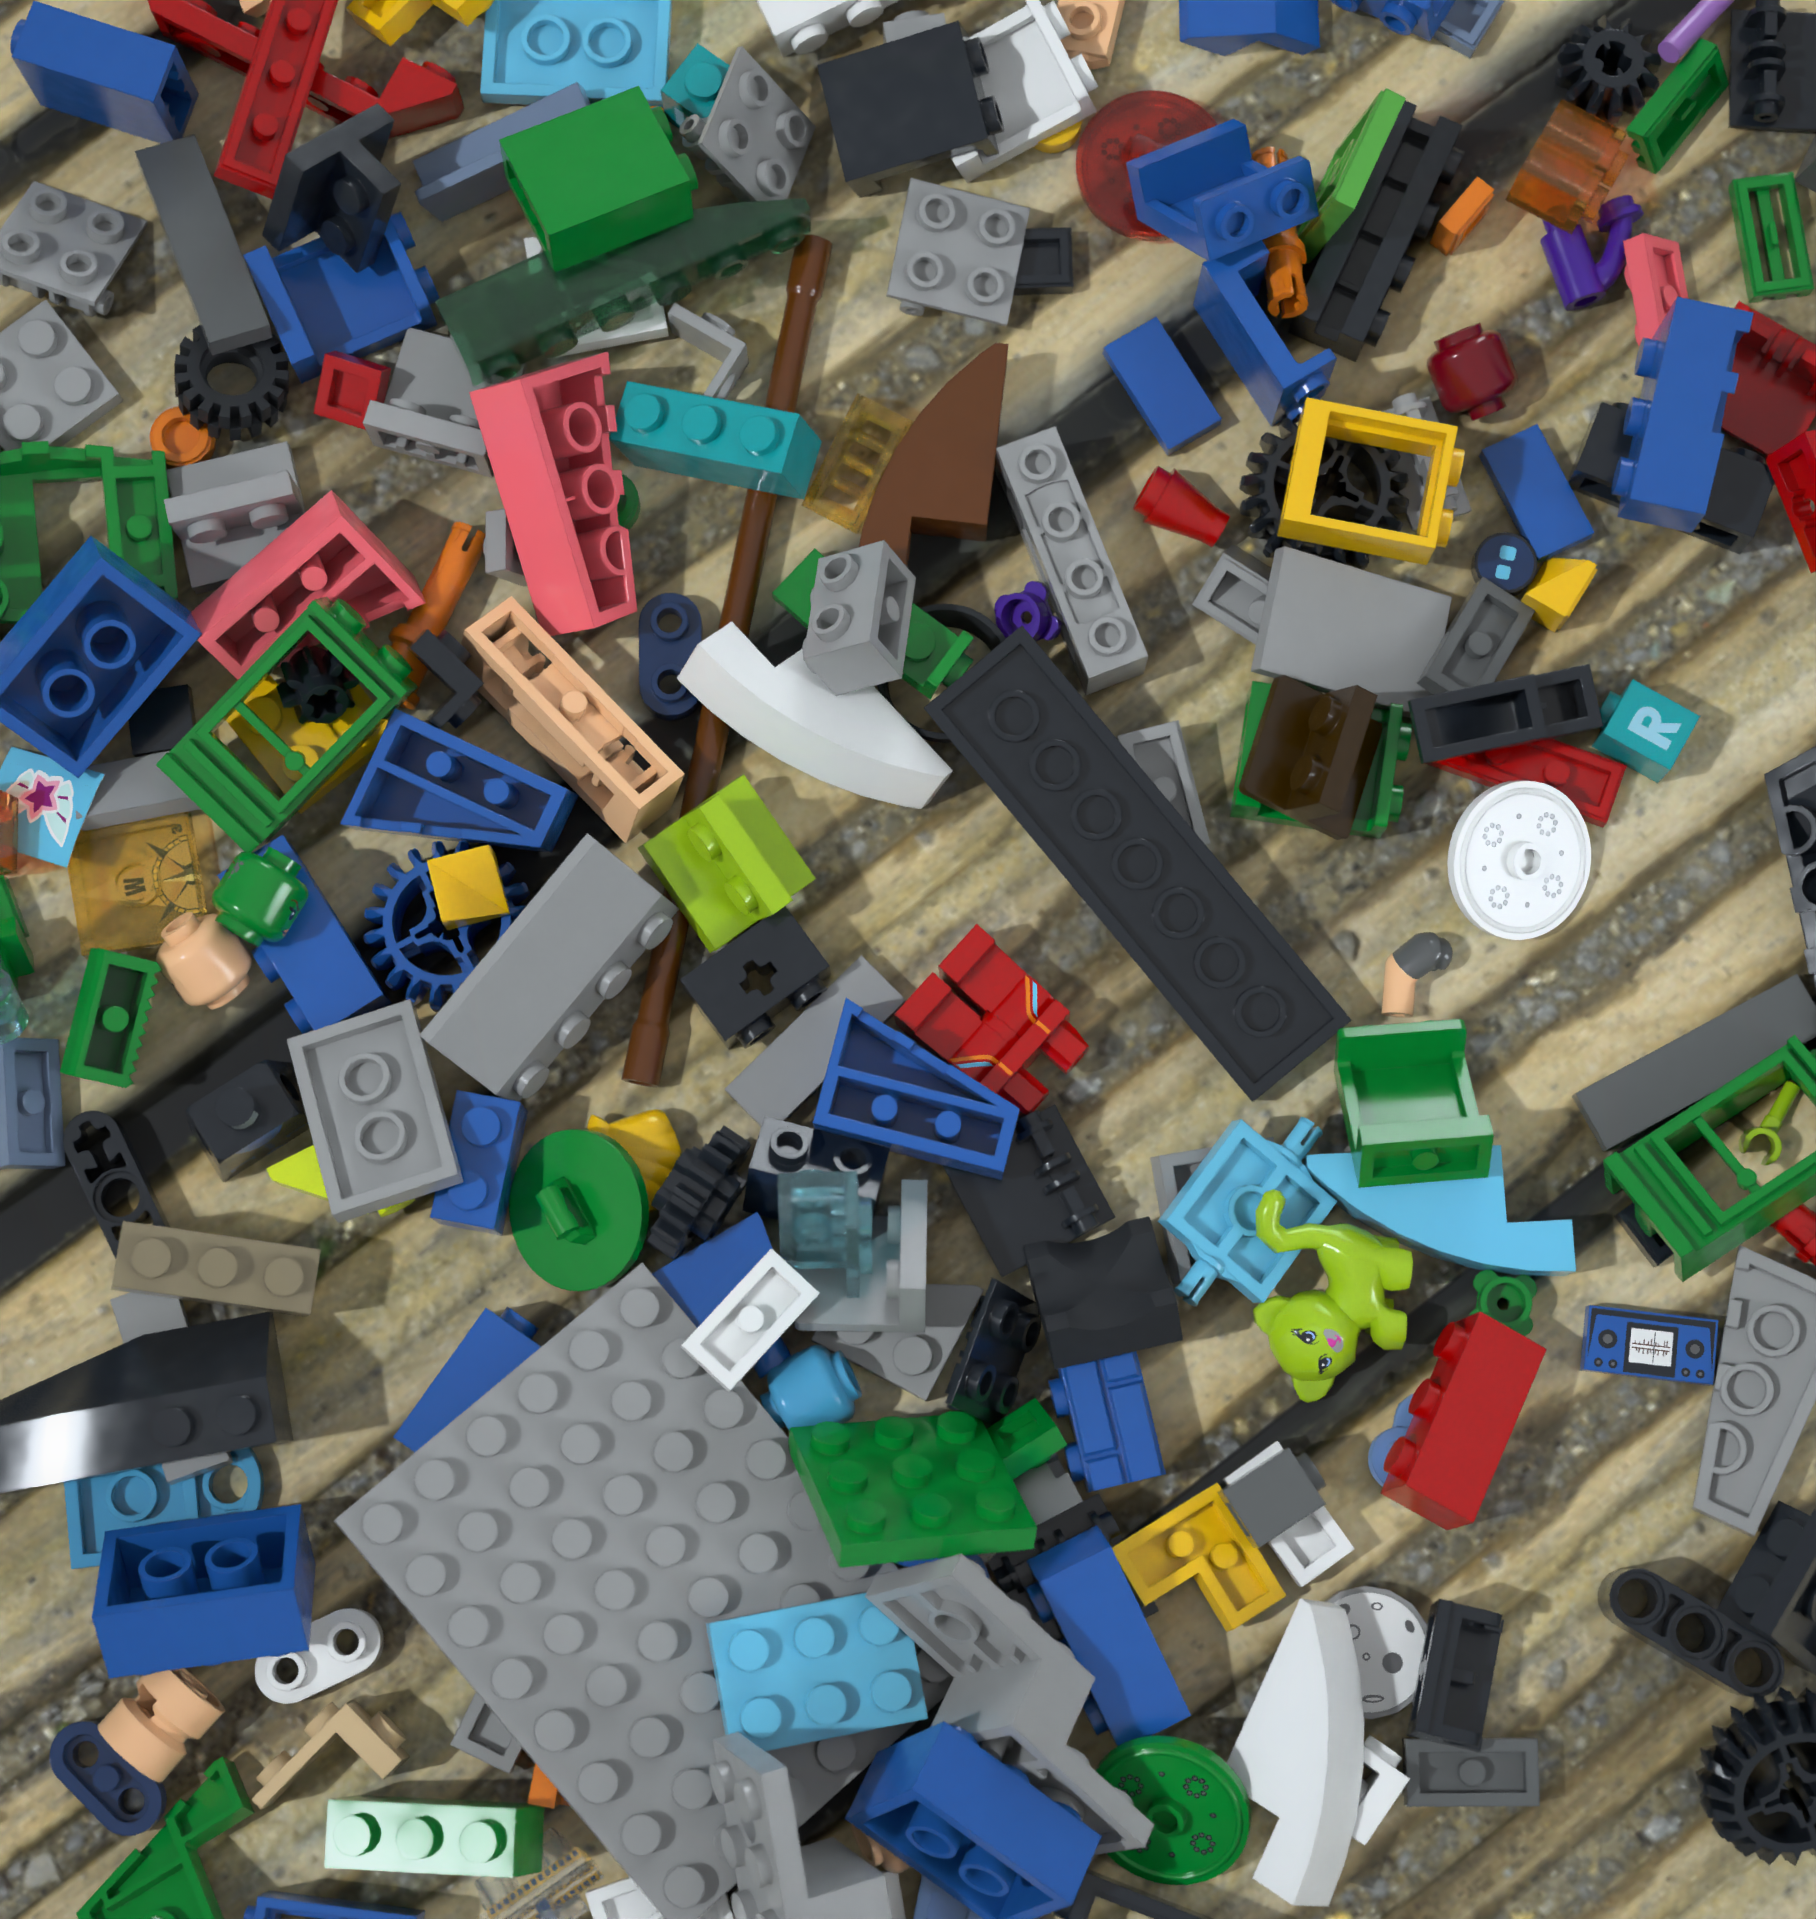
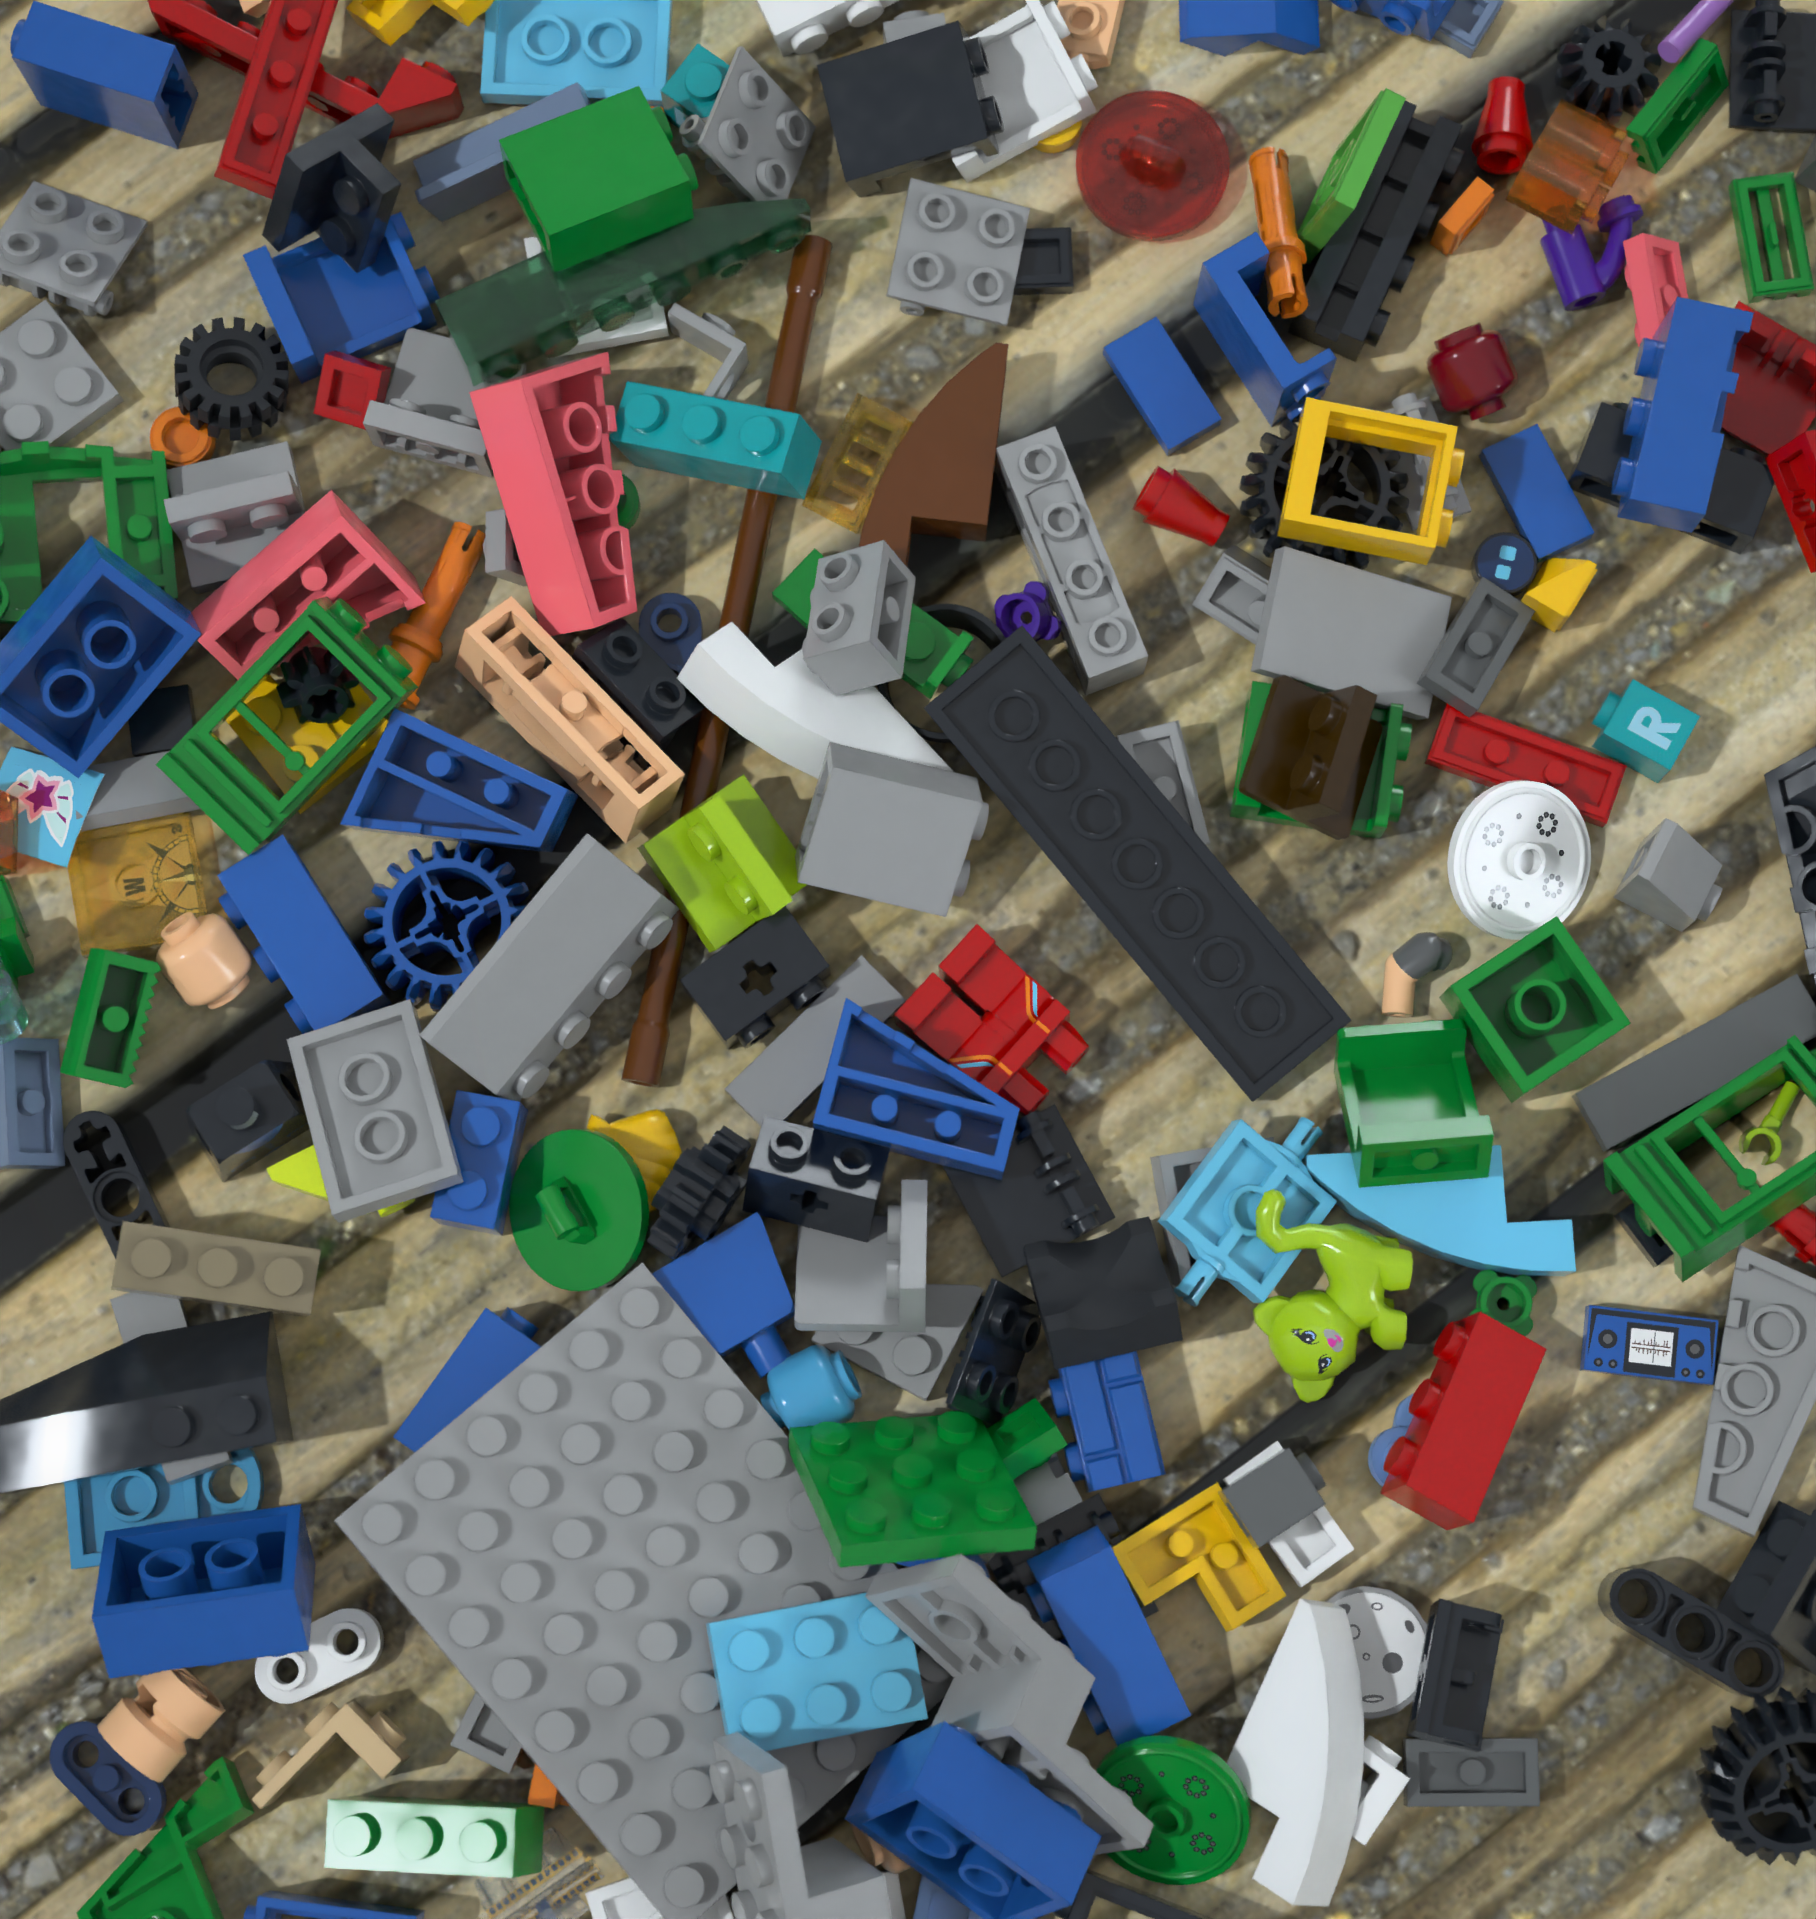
(203, 245): dark grey tile -> none
(260, 896): green head -> none
(447, 661): black bracket -> none
(468, 887): yellow slope -> none
(638, 683): none -> black bracket
(750, 1320): white plate -> none
(825, 1223): clear light blue bracket -> none
(890, 830): none -> light grey brick
(1215, 196): blue panel -> none
(1504, 128): none -> red cone
(1505, 714): black slope -> none
(1534, 1009): none -> green brick
(1671, 878): none -> light grey slope

